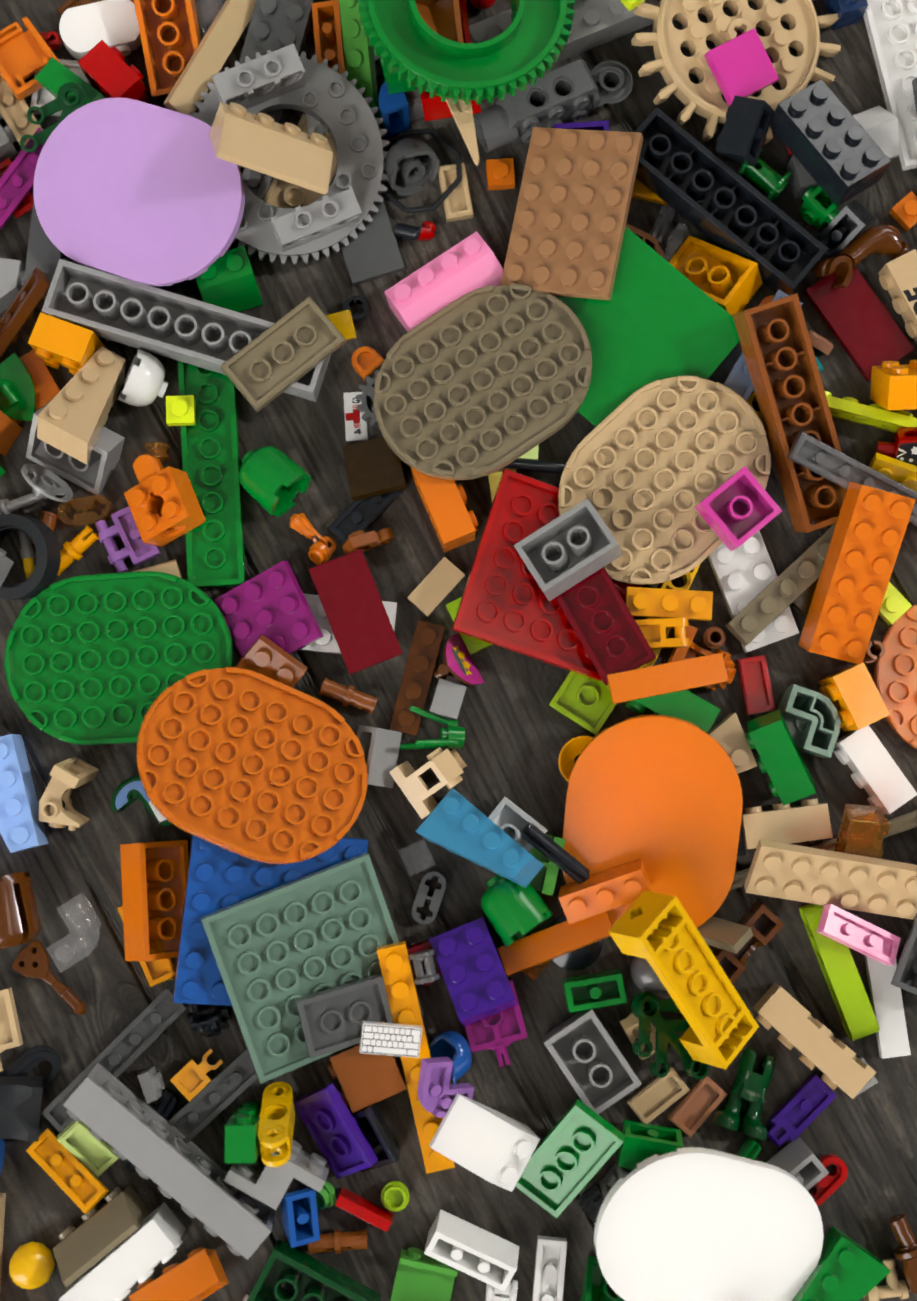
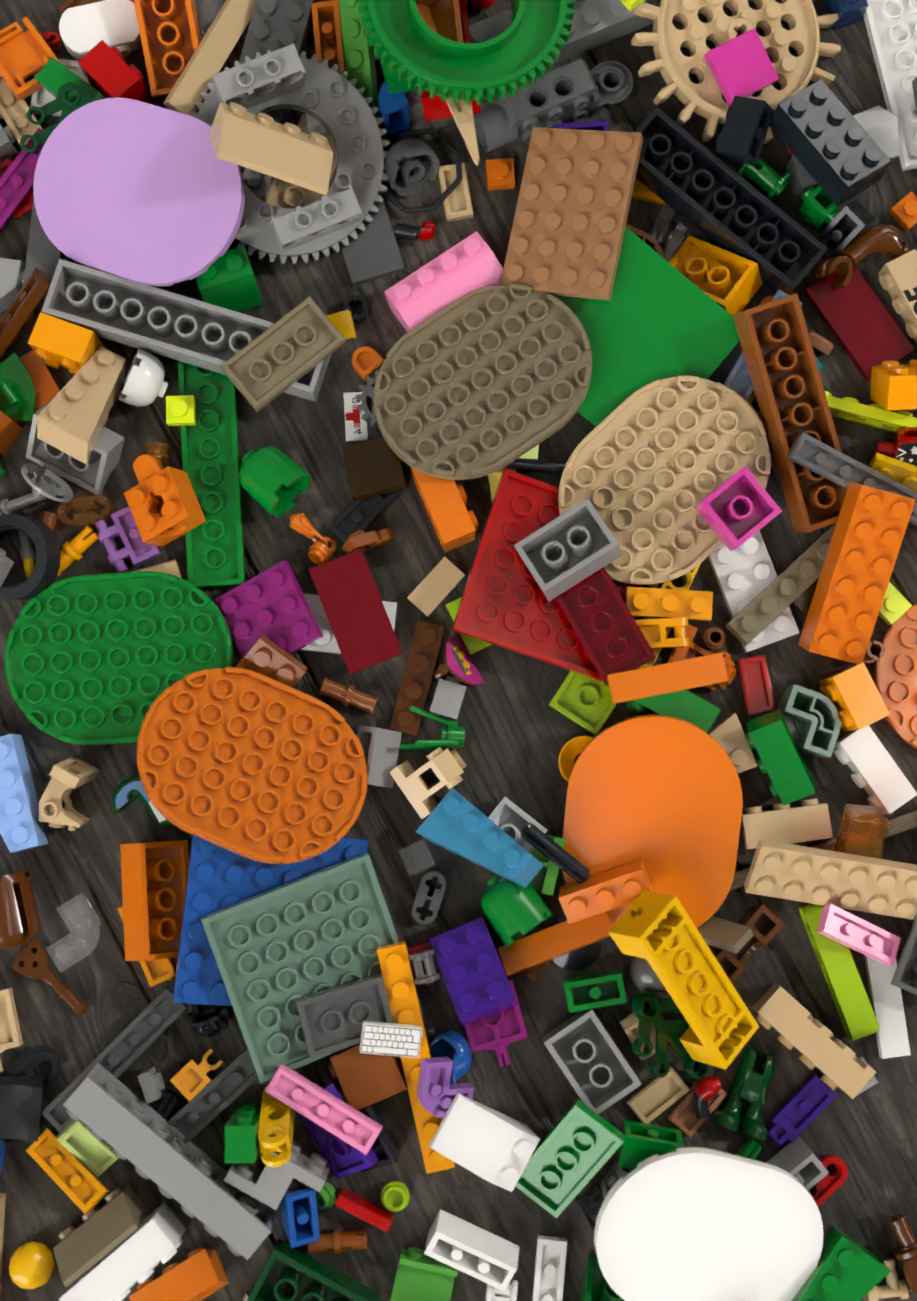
(324, 1109): none -> bright pink tile
(702, 1093): none -> arm

